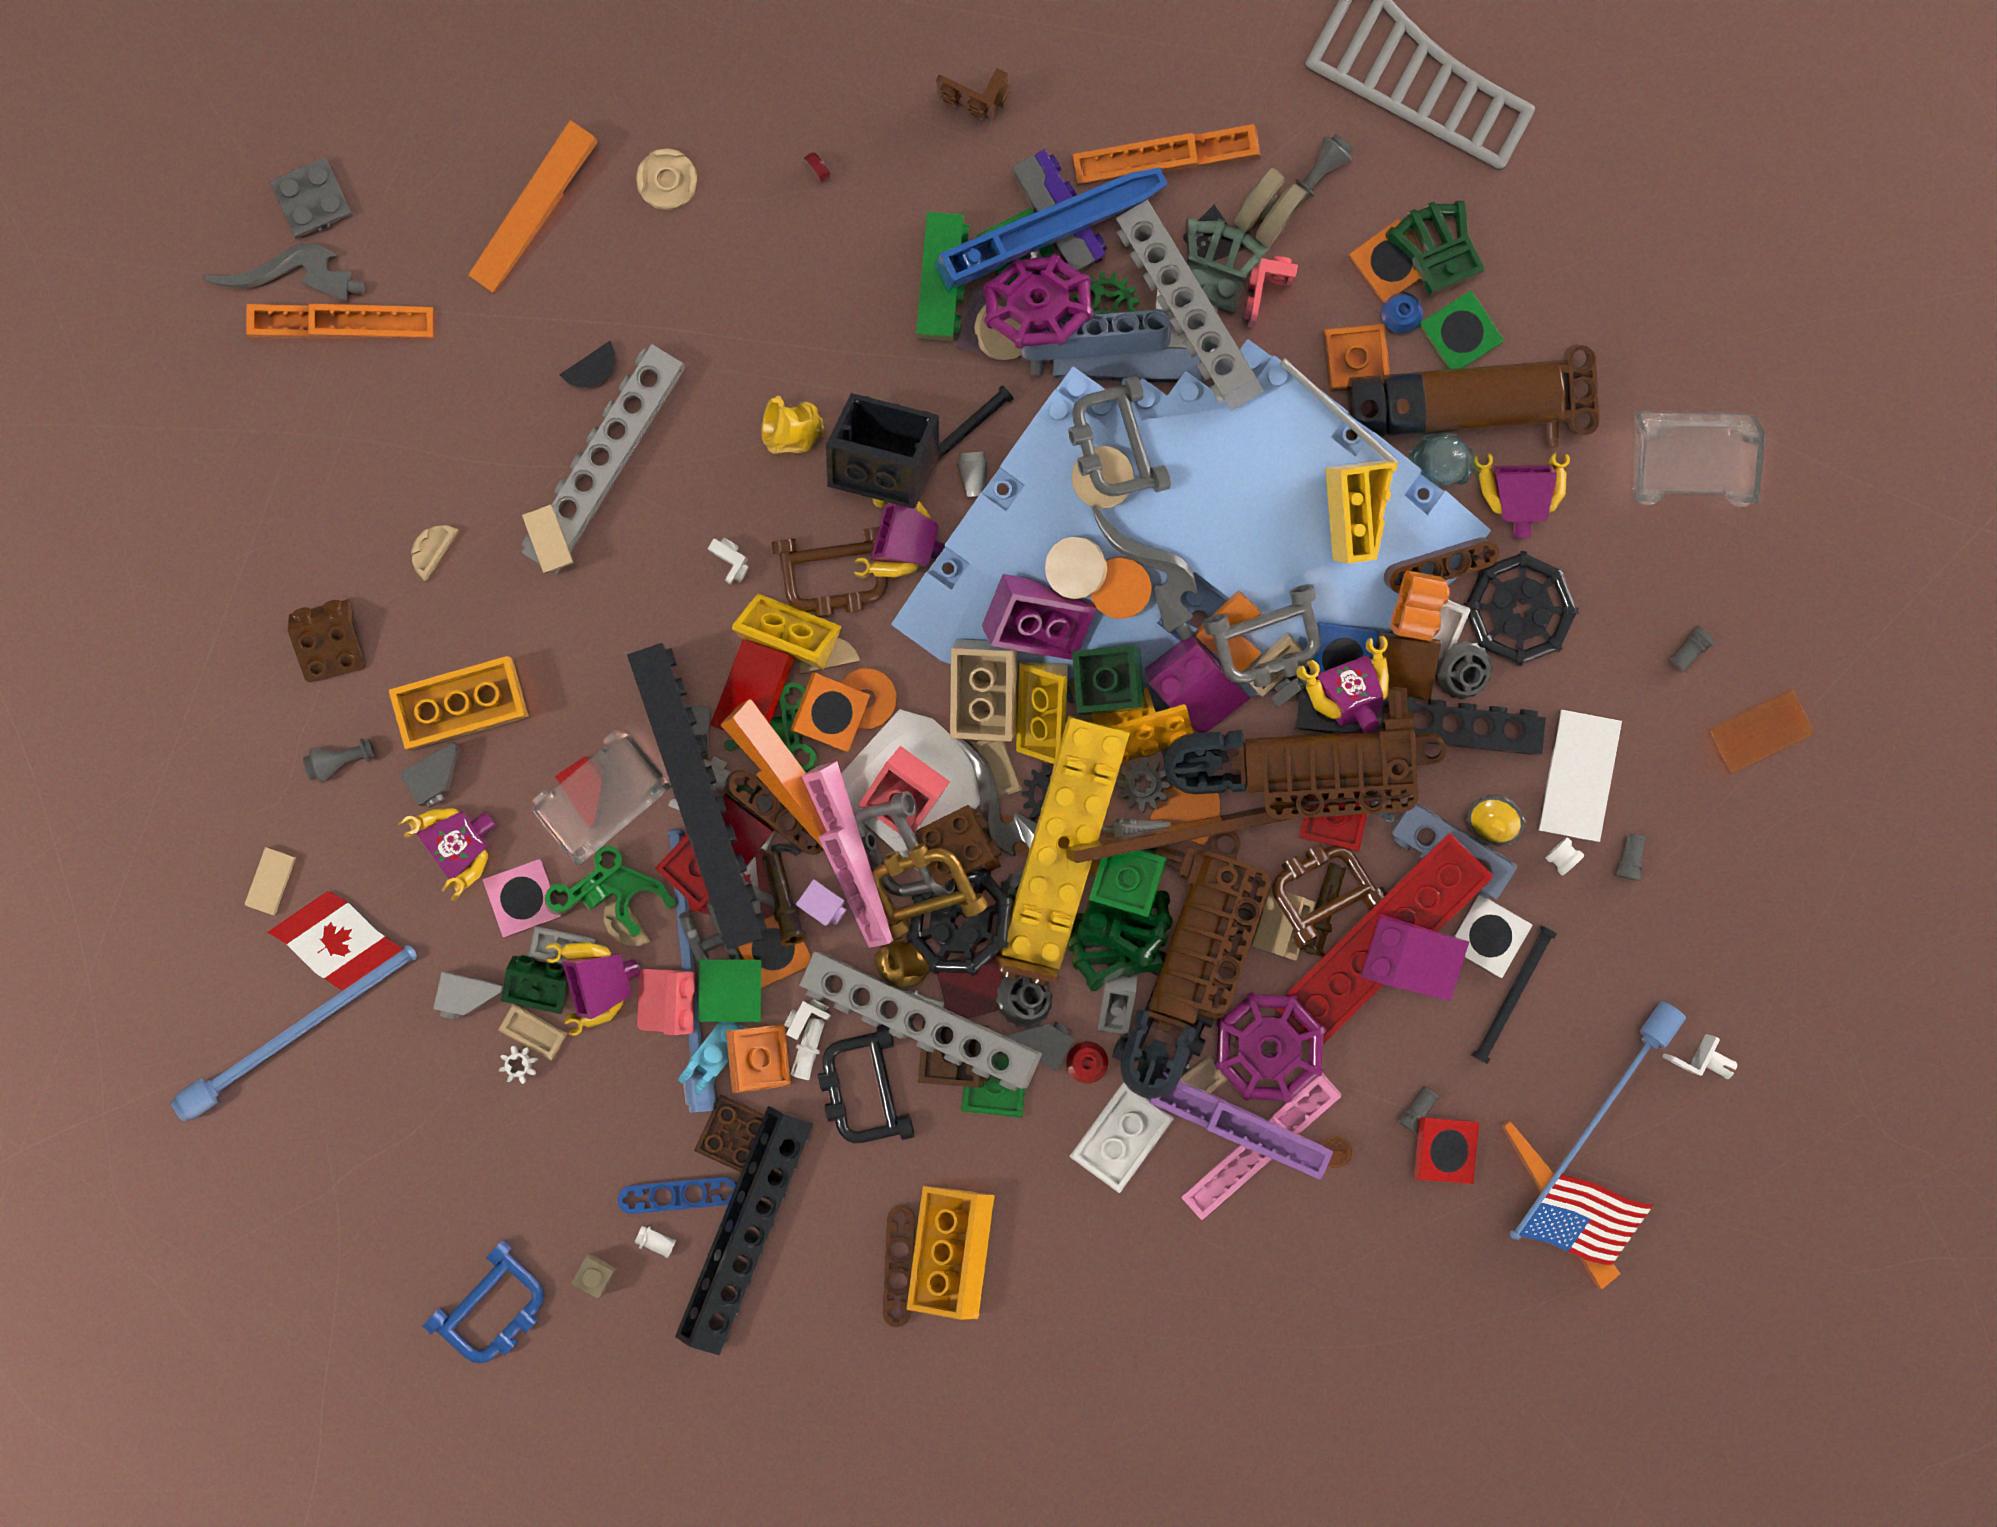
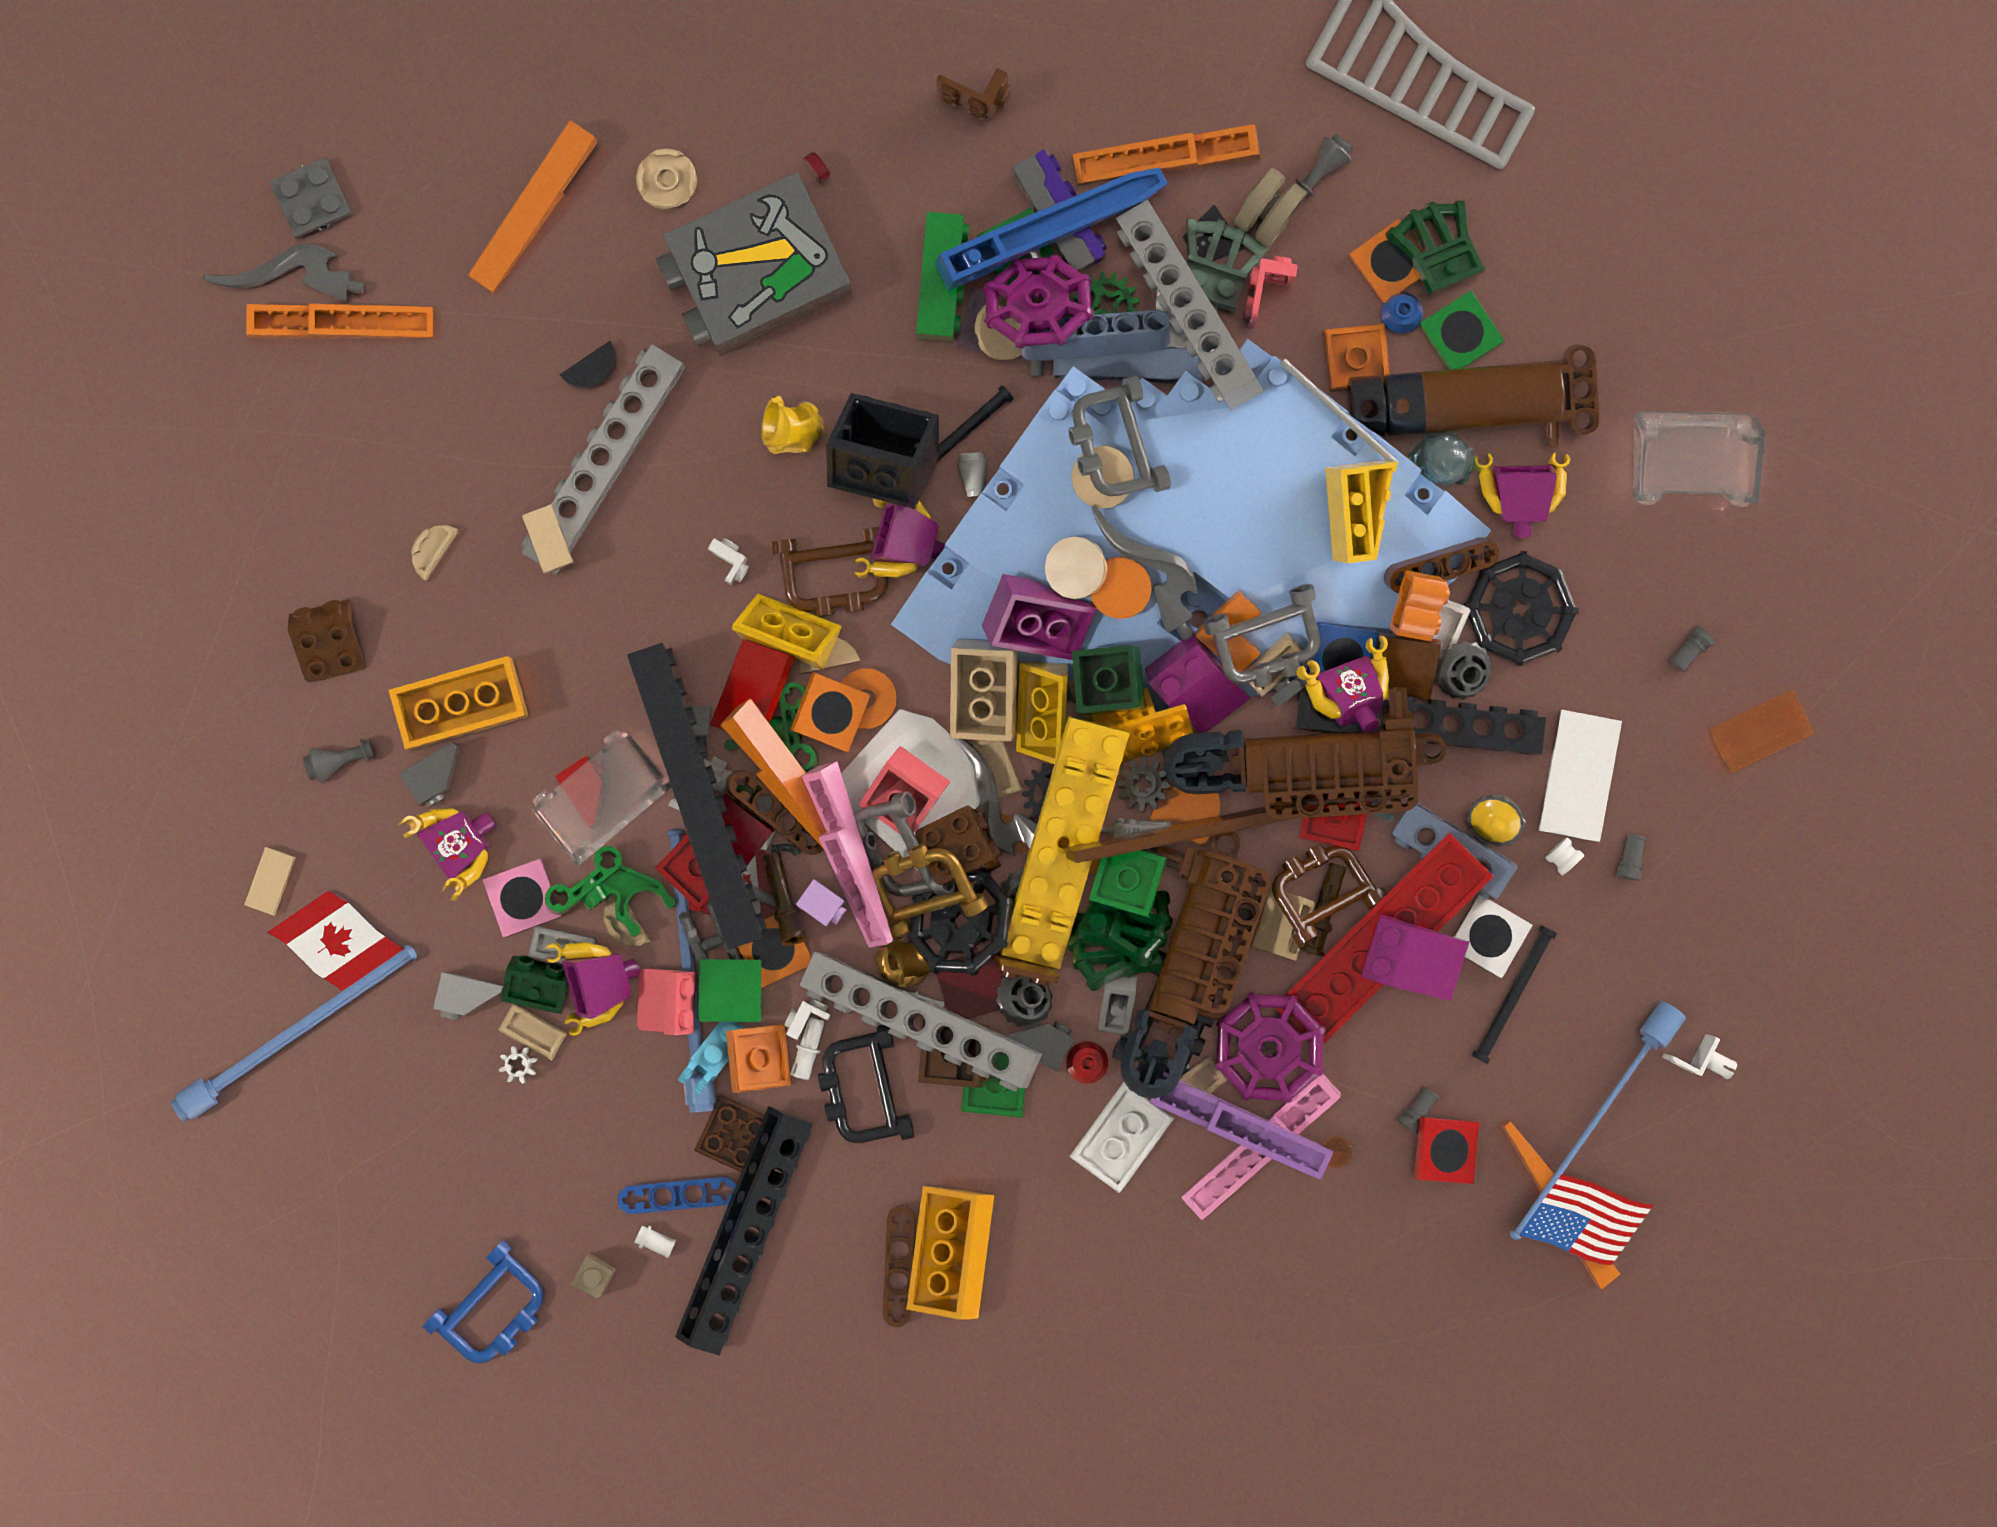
(754, 265): none -> dark grey brick

